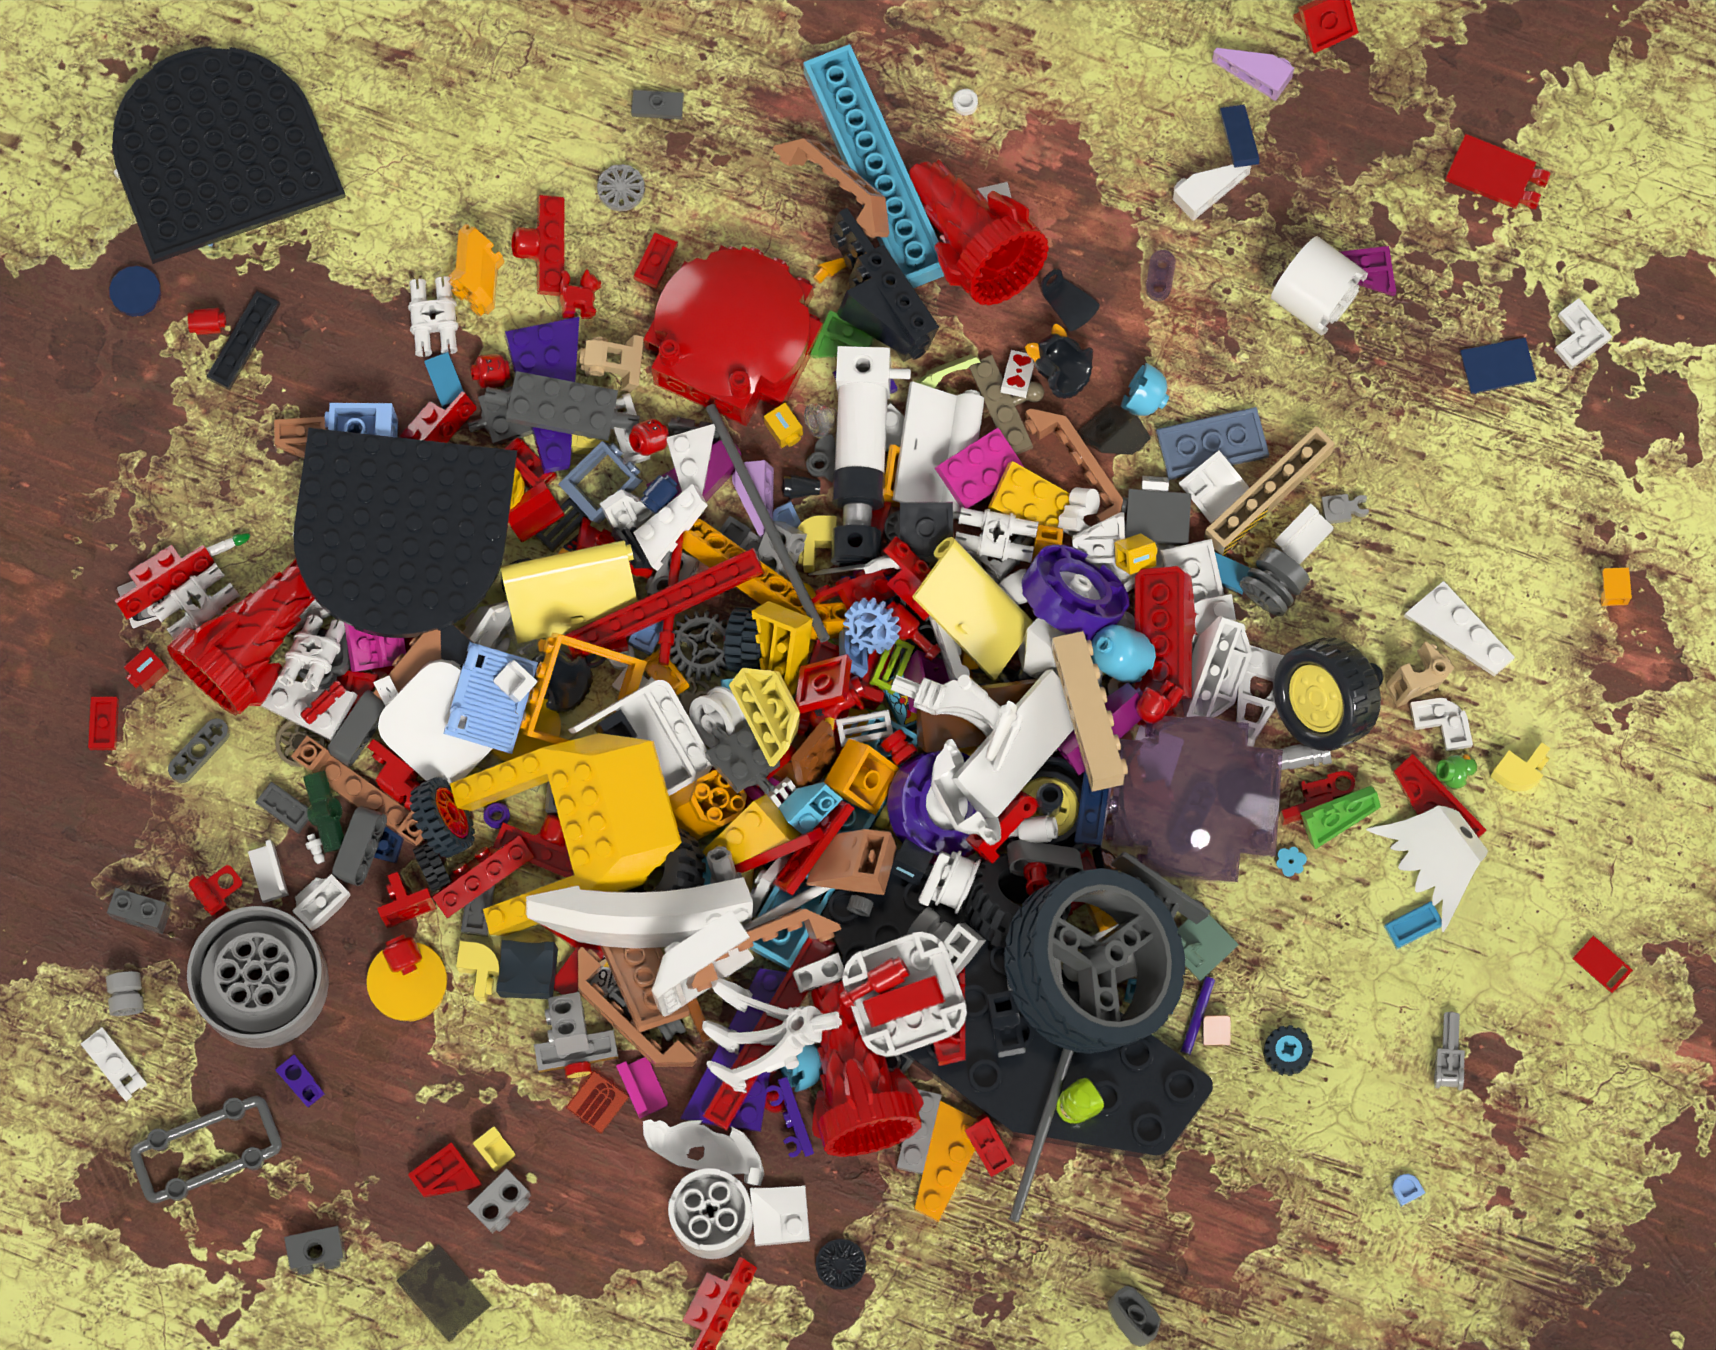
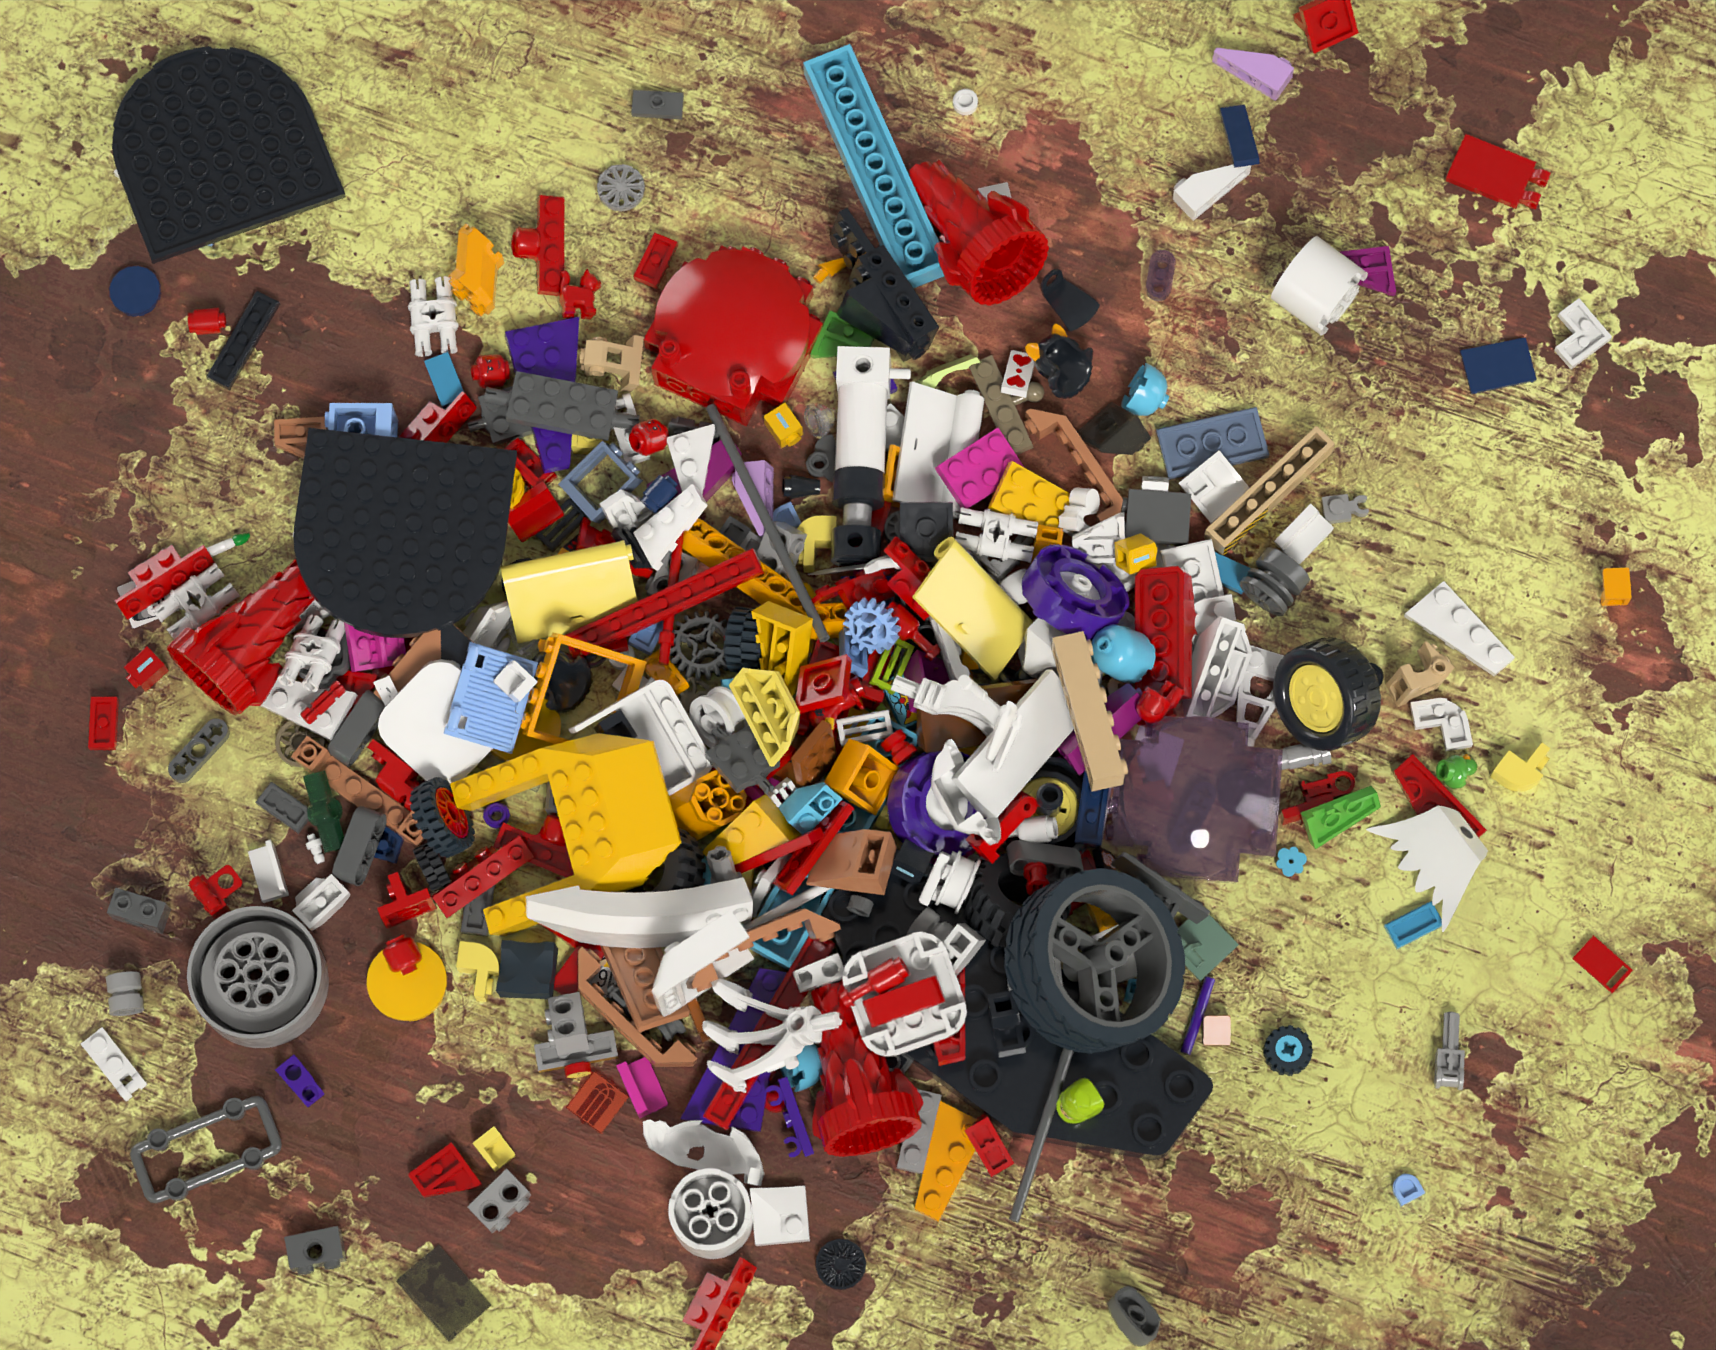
(874, 214): nougat slope -> none

